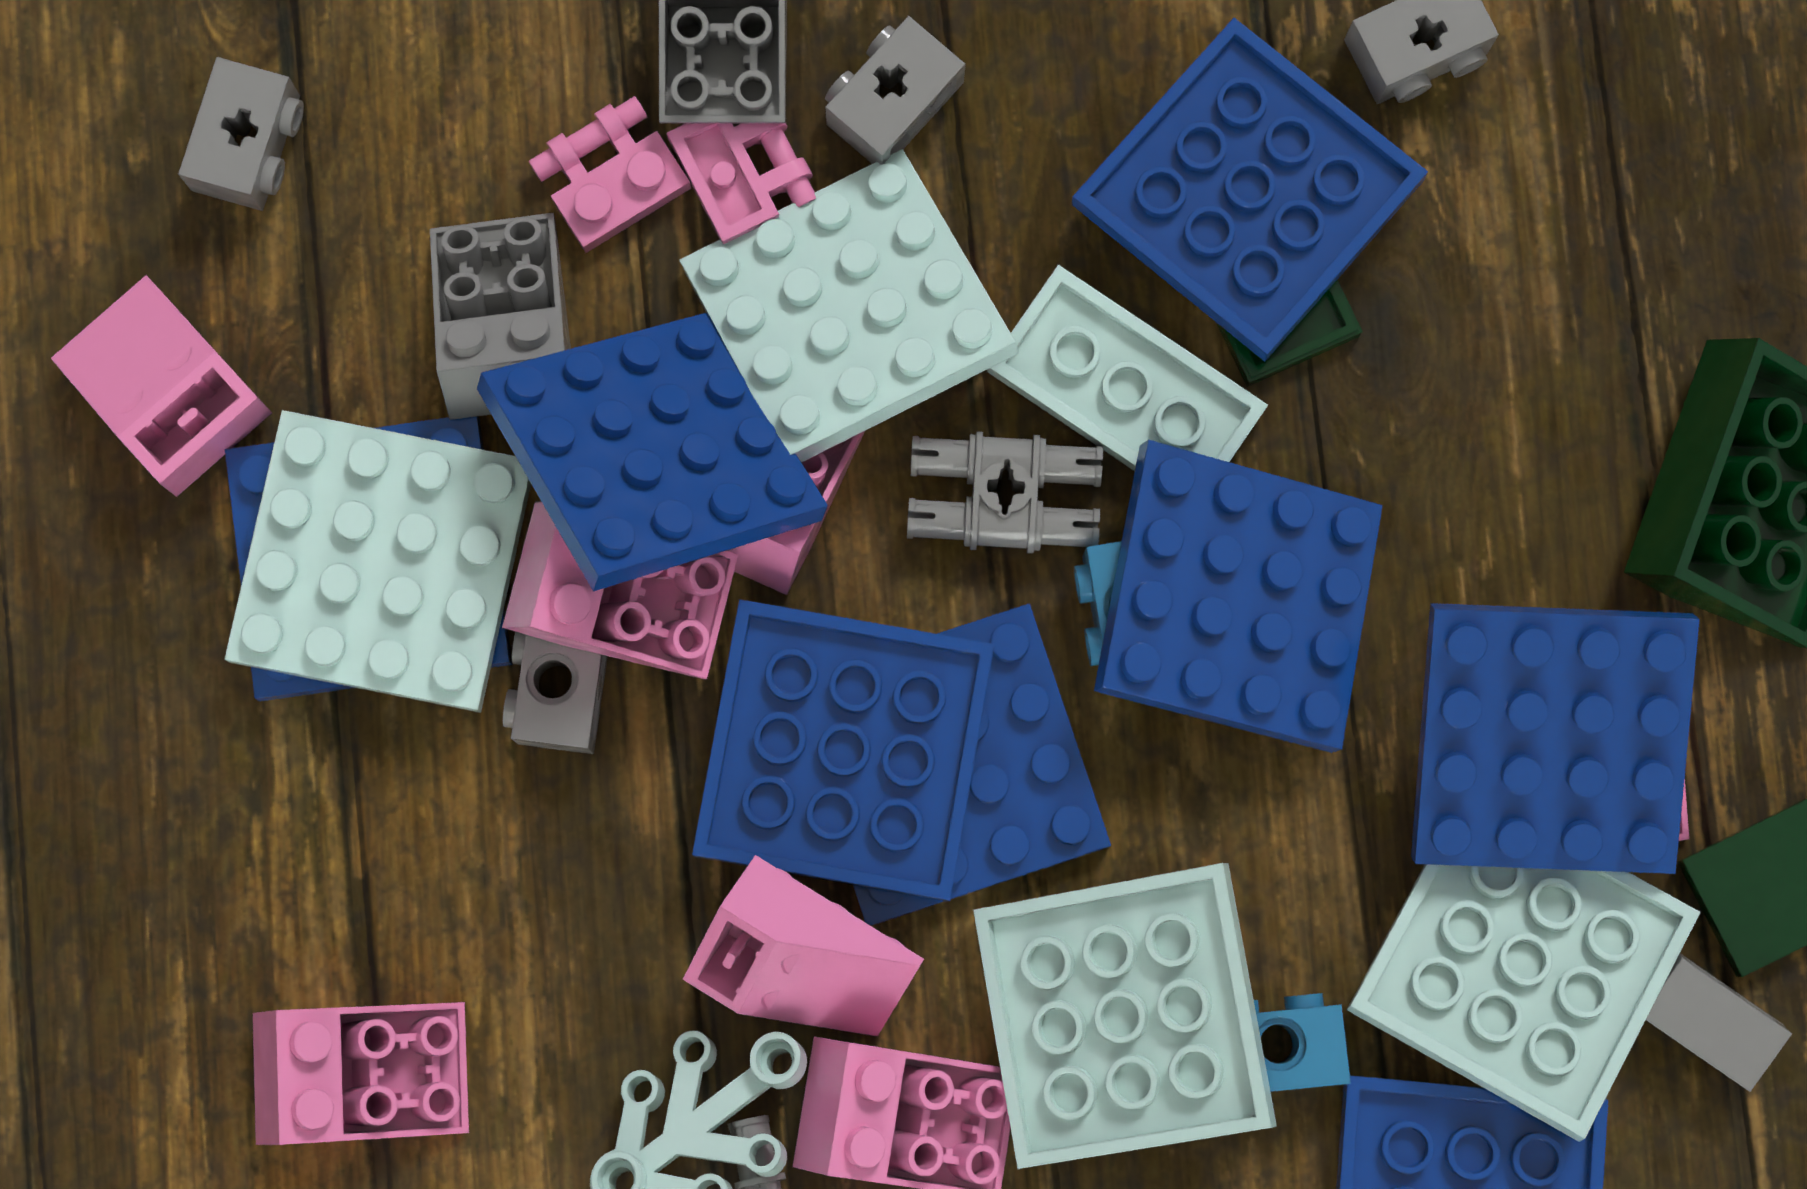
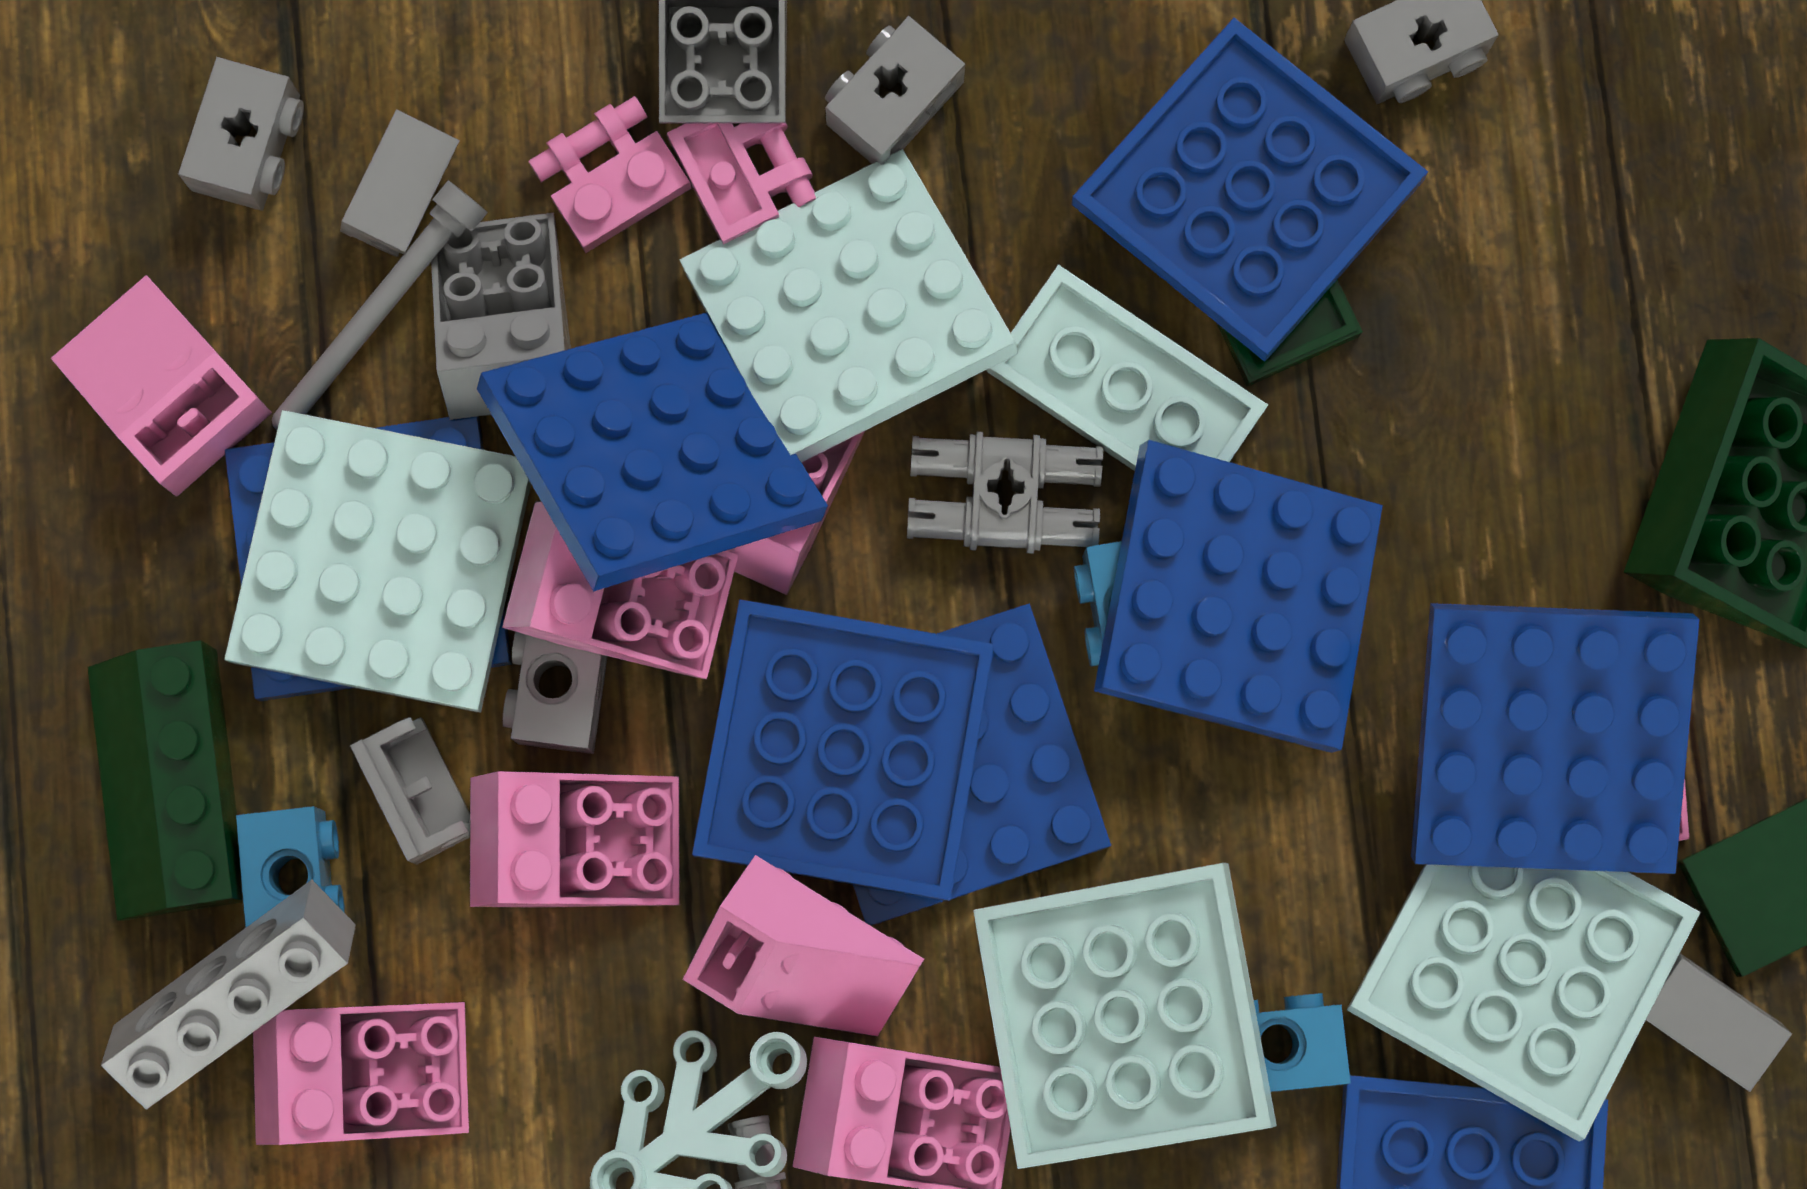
(166, 780): none -> dark green slope
(229, 994): none -> light grey brick
(271, 841): none -> dark azure brick
(398, 184): none -> light grey hinge
(414, 789): none -> light grey hinge
(451, 216): none -> light grey piece
(573, 840): none -> bright pink slope

